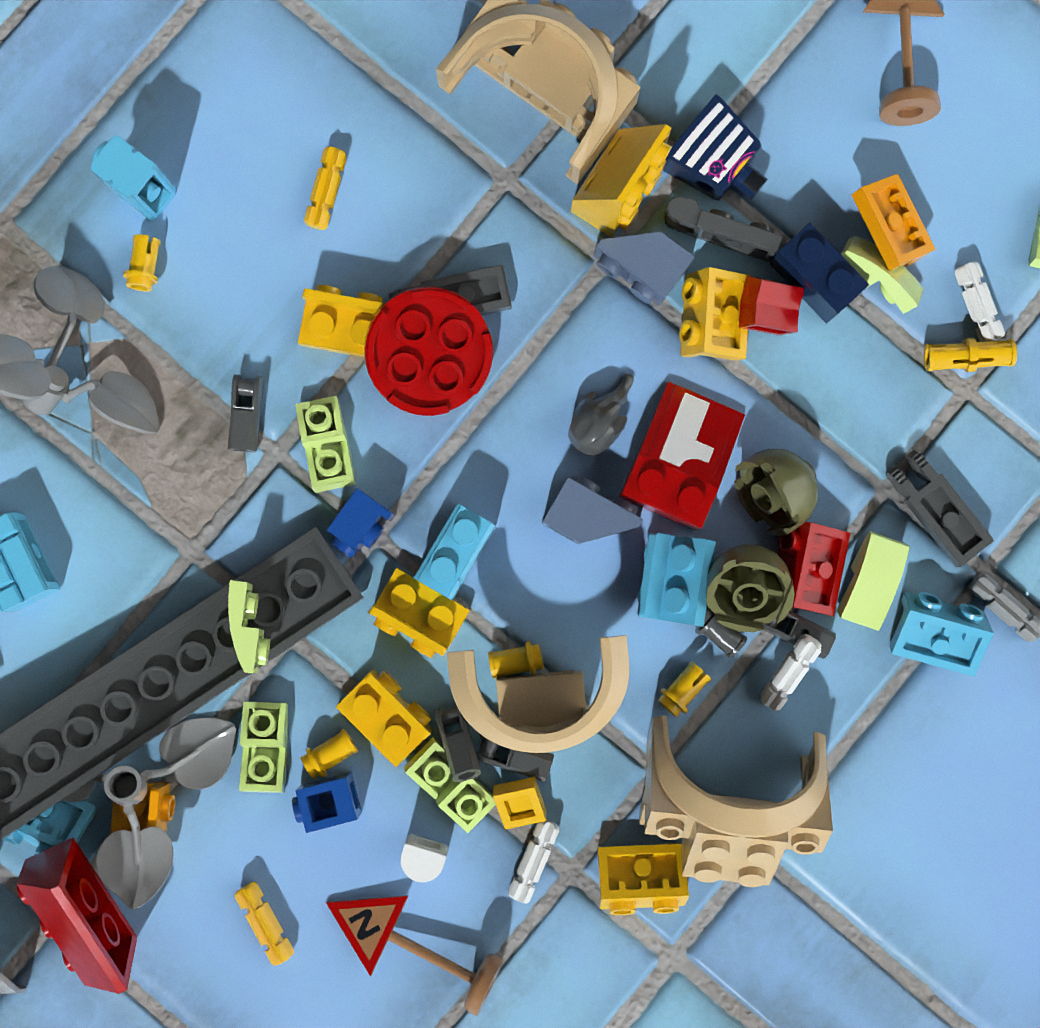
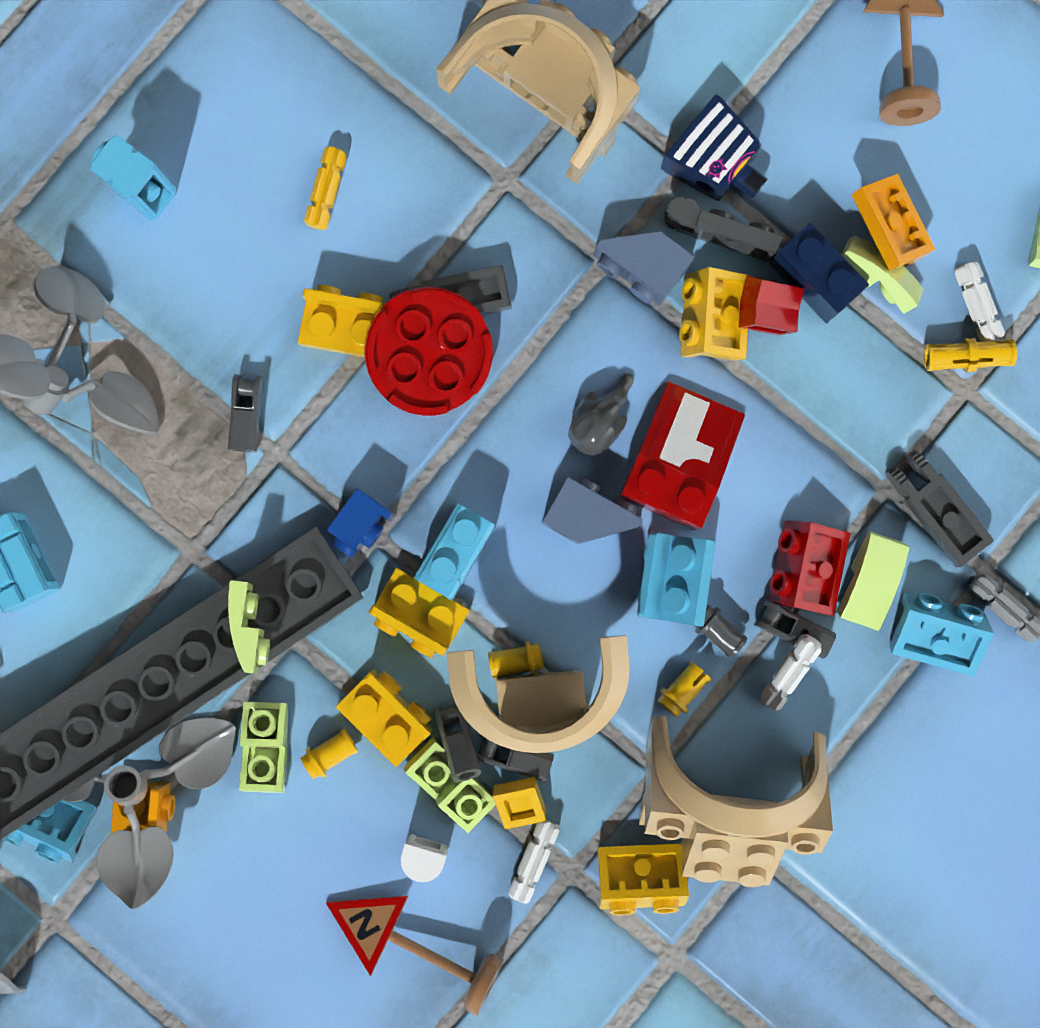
(79, 916): red slope -> none
(142, 263): yellow pin -> none
(264, 923): yellow axle -> none
(317, 817): blue brick -> none
(325, 444): yellowish green slope -> none
(621, 176): yellow slope -> none
(749, 588): olive cylinder -> none
(777, 489): olive cylinder -> none

